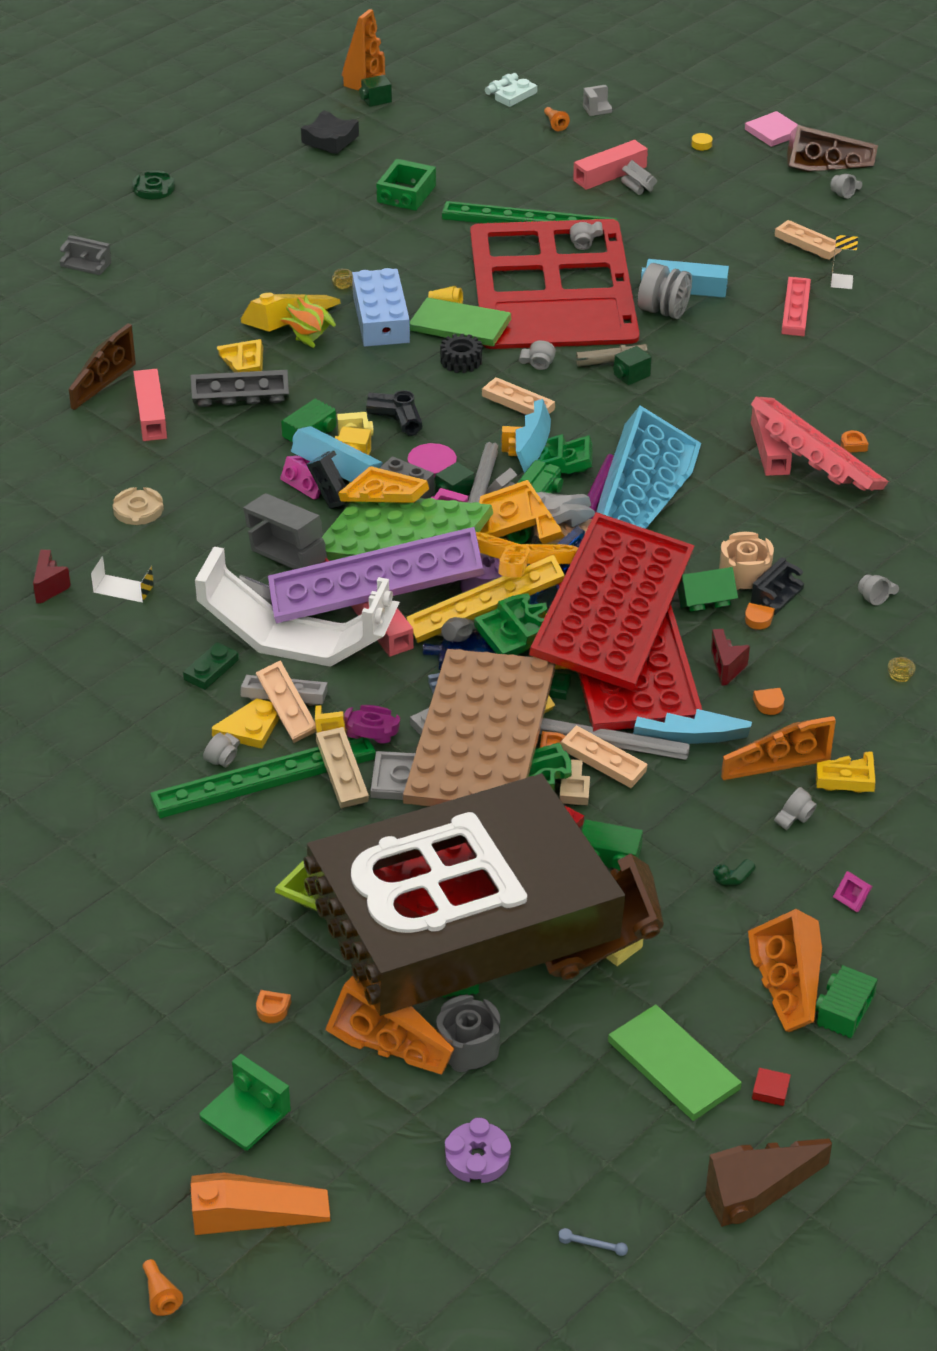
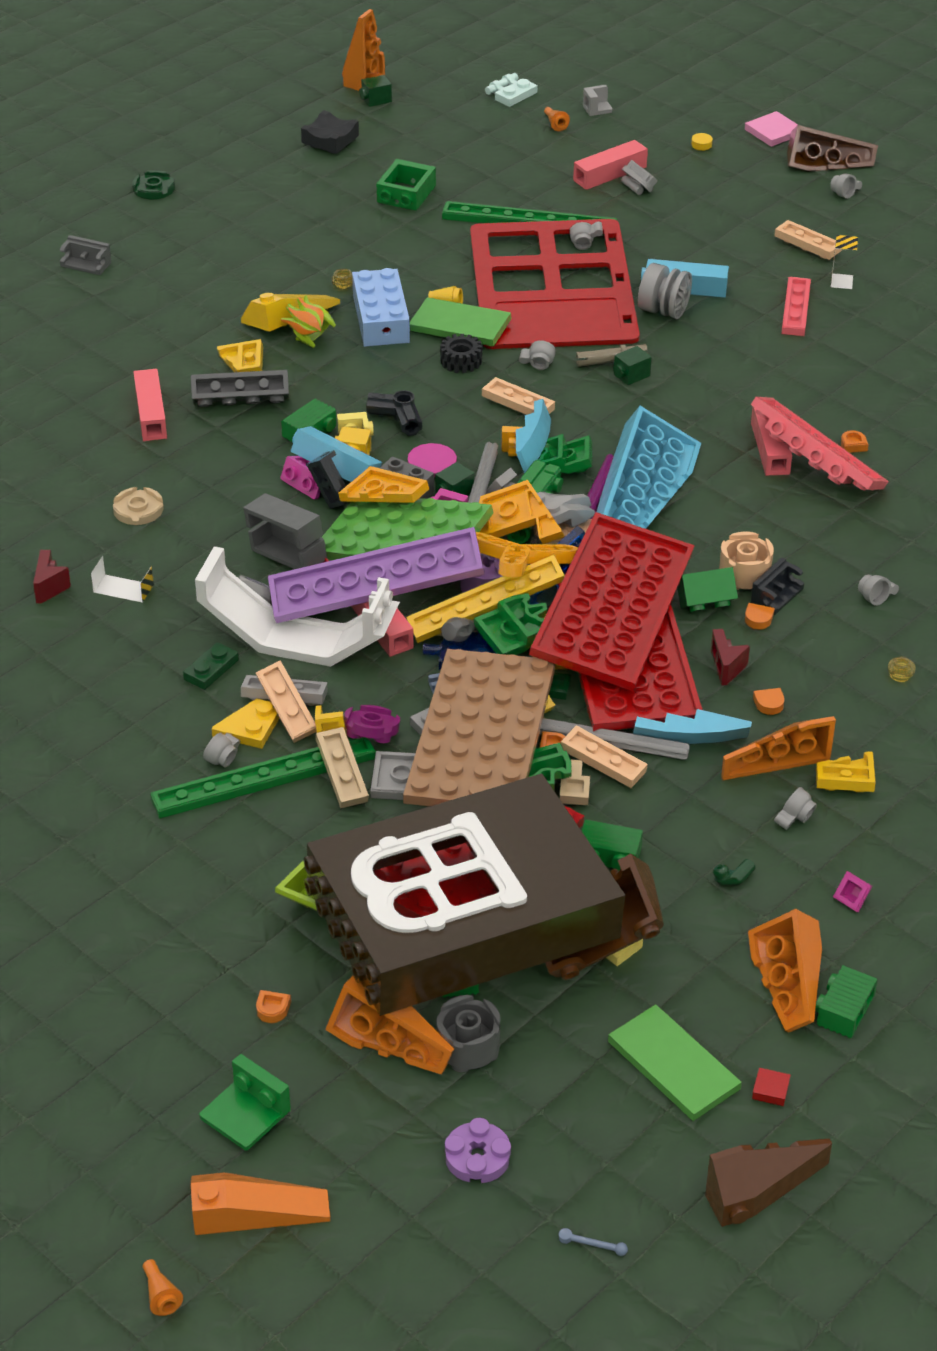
(104, 366): reddish brown wedge -> none

